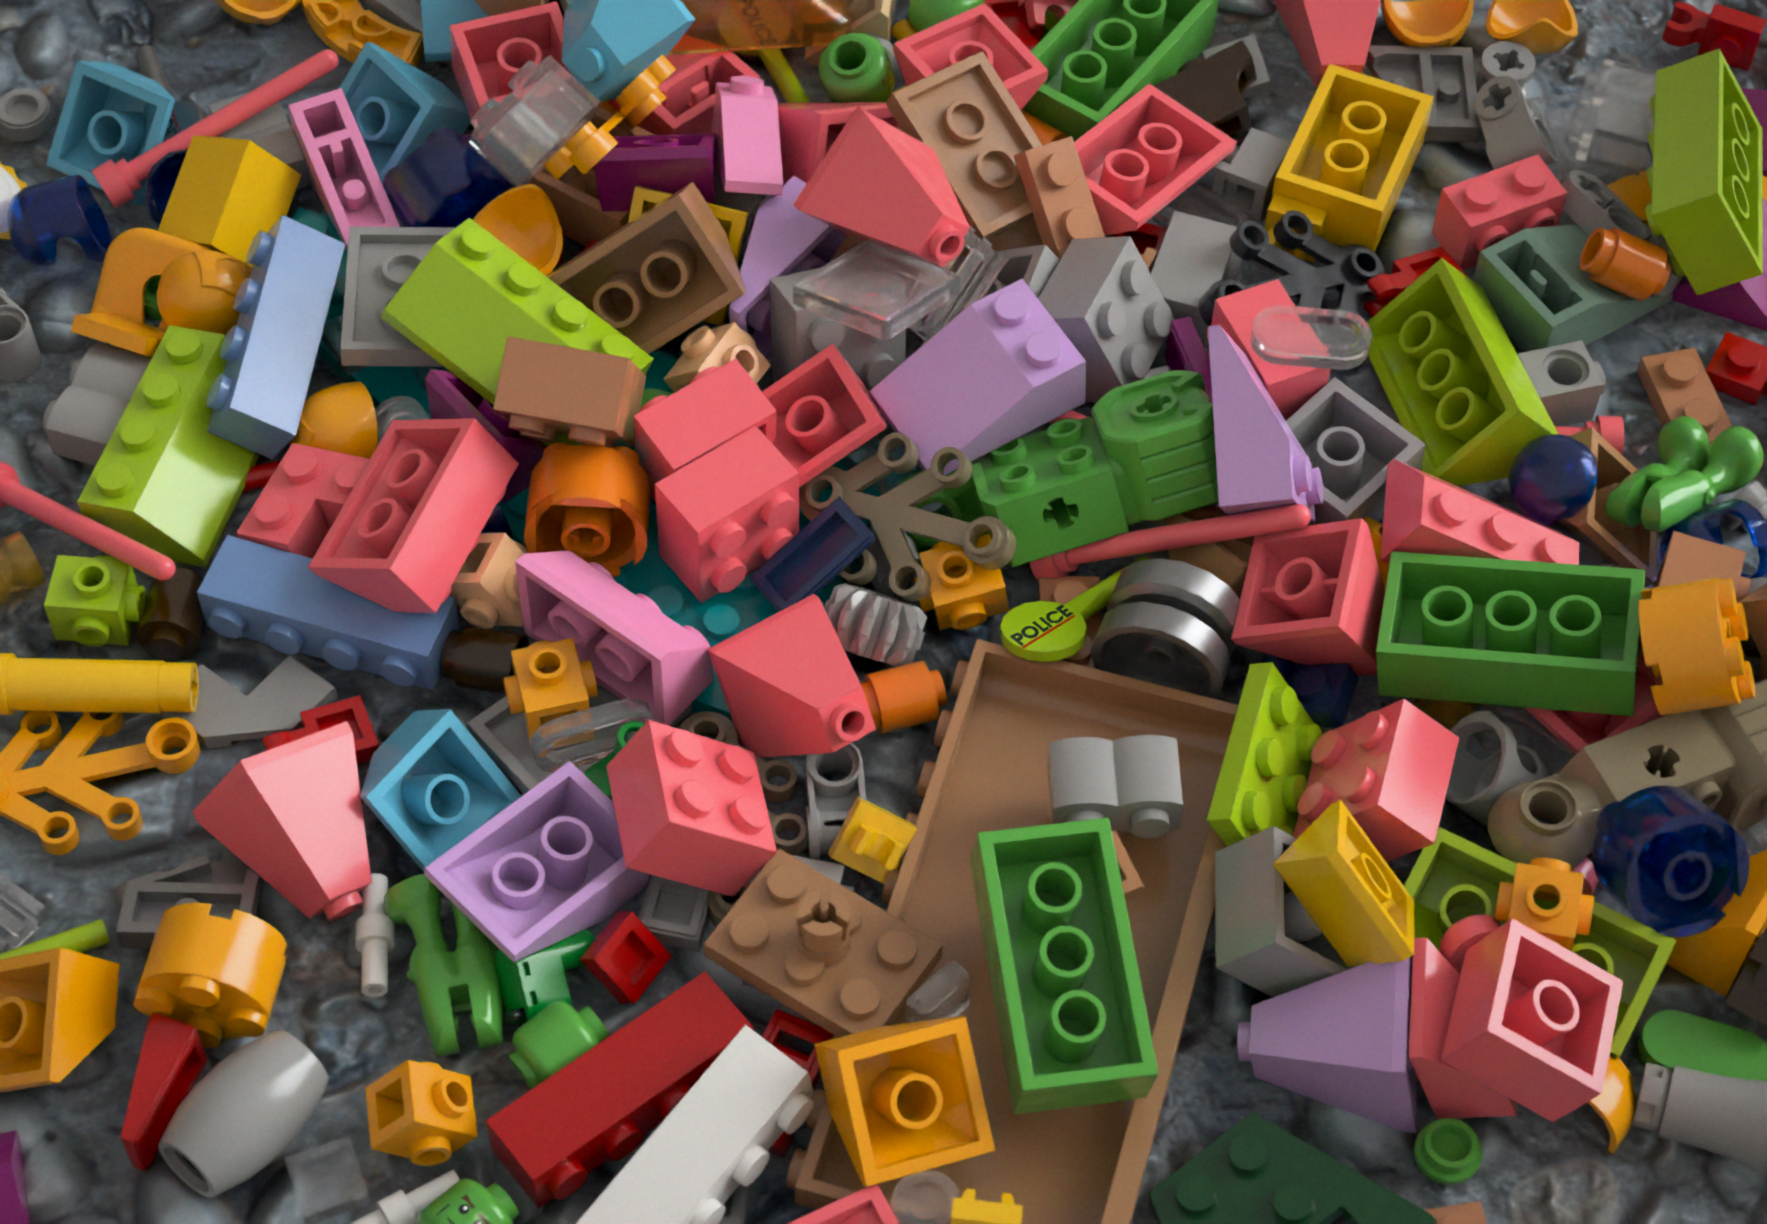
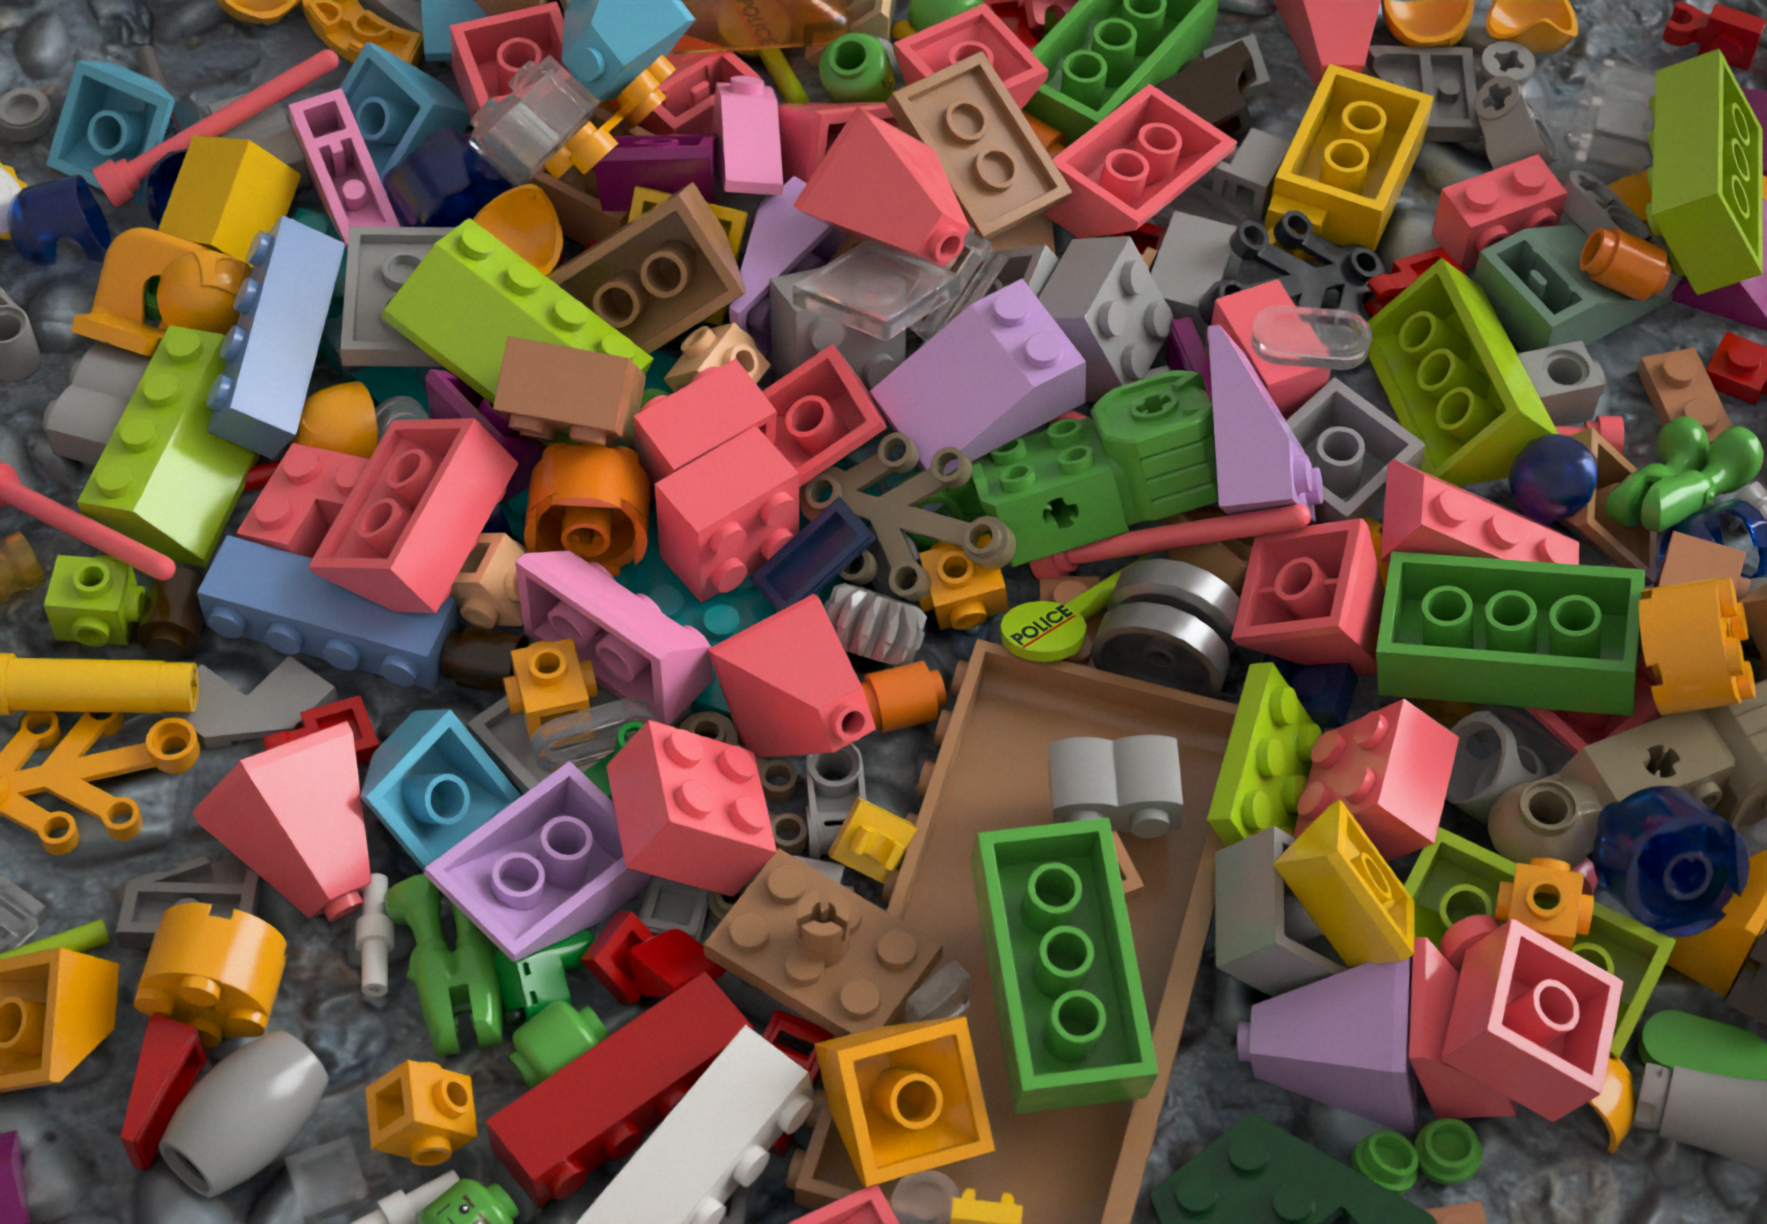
(669, 963): none -> red slope
(1058, 194): nougat plate -> none
(1387, 1160): none -> bright green plate

